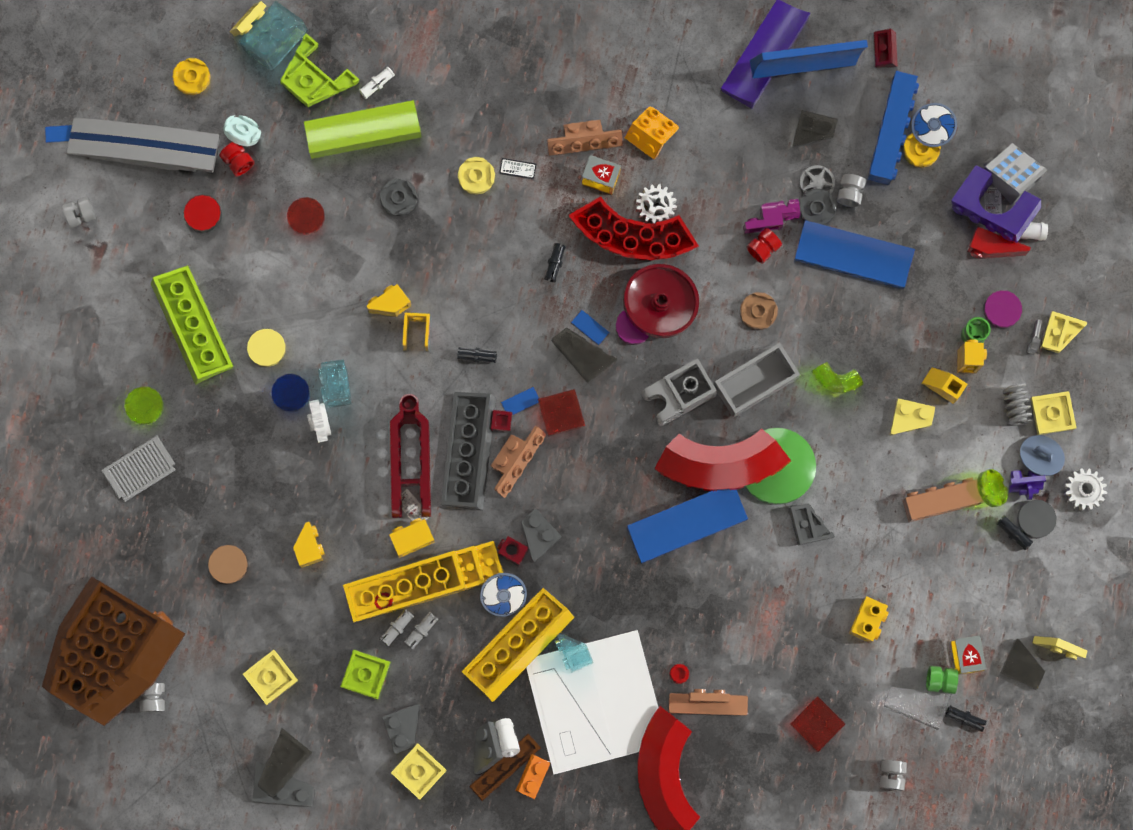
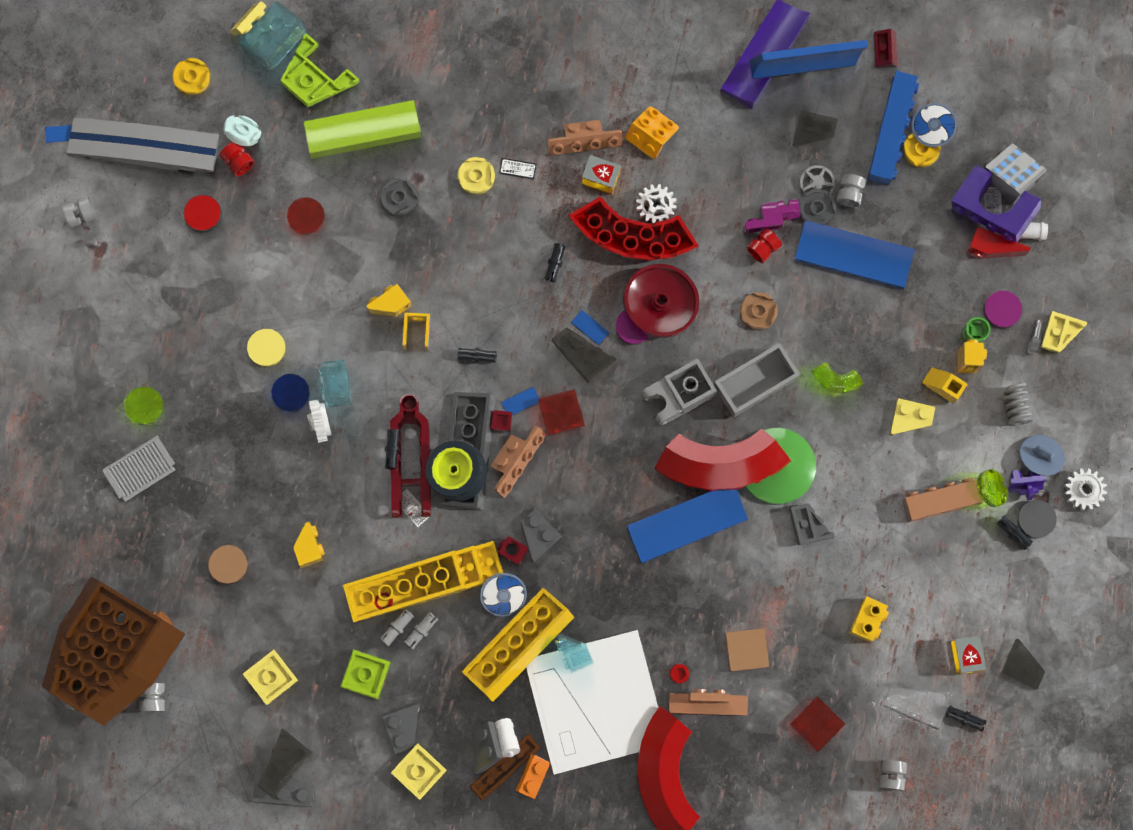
(191, 324): lime arch -> none
(376, 82): white pin -> none
(392, 449): none -> black pin
(412, 537): yellow brick -> none
(454, 484): none -> wheel
(747, 649): none -> medium nougat tile
(939, 679): bright green wheel -> none
(1053, 413): light yellow plate -> none
(1060, 646): light yellow wing -> none

